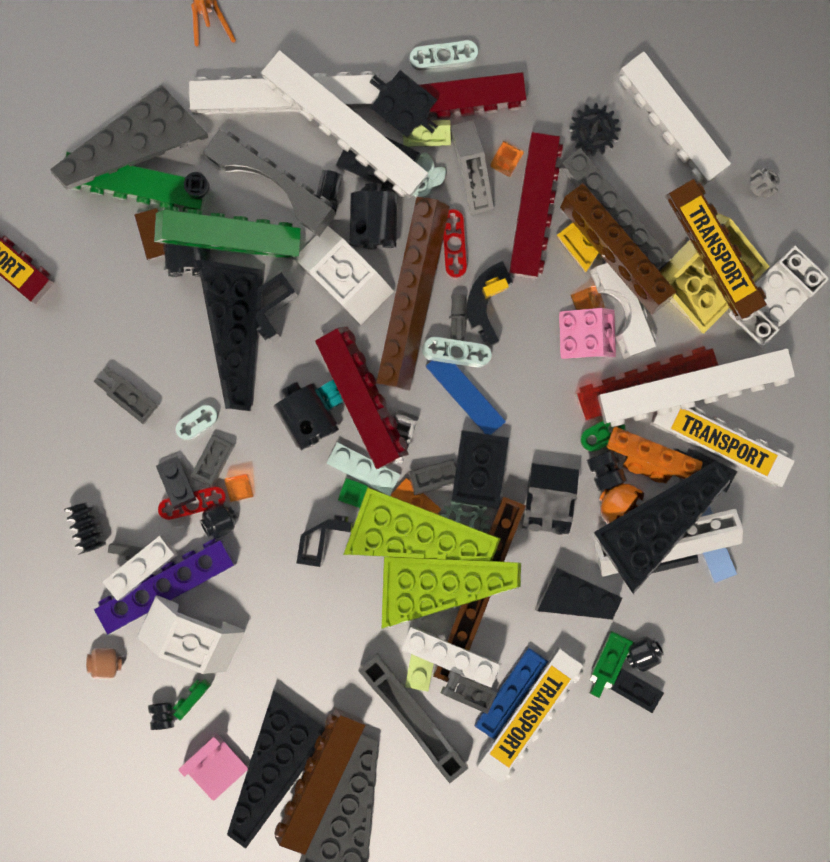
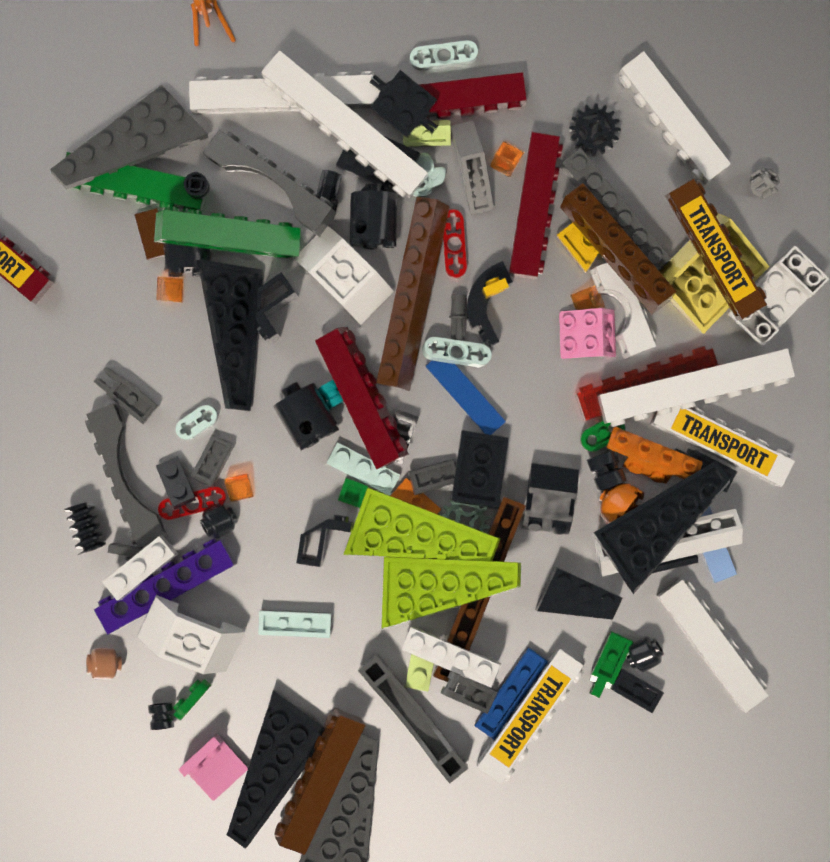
(108, 430): none -> dark grey arch
(169, 289): none -> clear orange slope
(294, 624): none -> light aqua plate
(712, 645): none -> white brick

